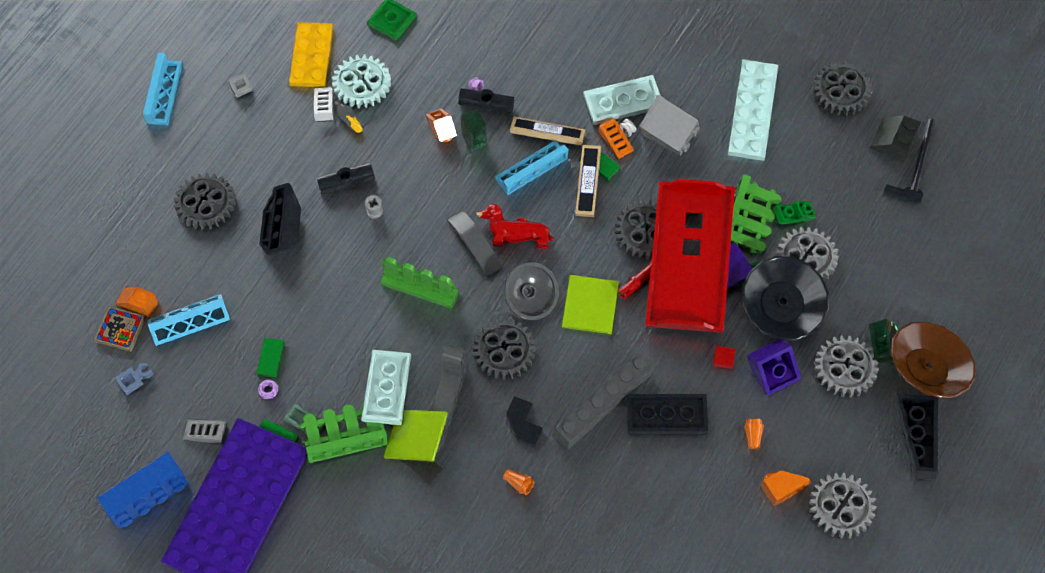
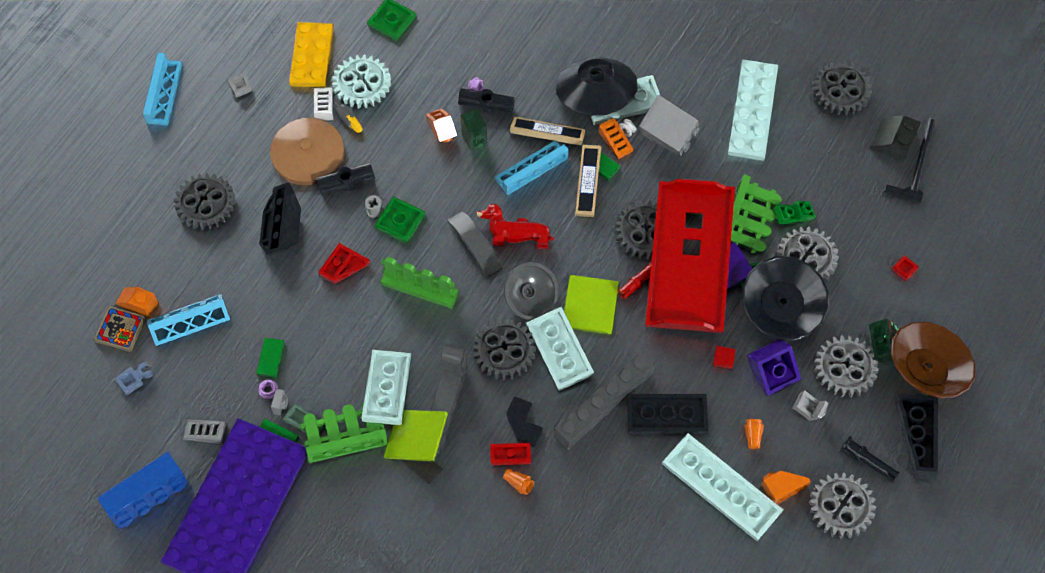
(279, 402): none -> light grey plate
(306, 151): none -> medium nougat dish
(342, 264): none -> red wing
(400, 219): none -> green tile
(510, 454): none -> red plate
(560, 348): none -> light aqua plate
(596, 86): none -> black dish
(722, 487): none -> light aqua plate
(810, 407): none -> light grey bracket
(861, 454): none -> black pin
(905, 268): none -> red tile

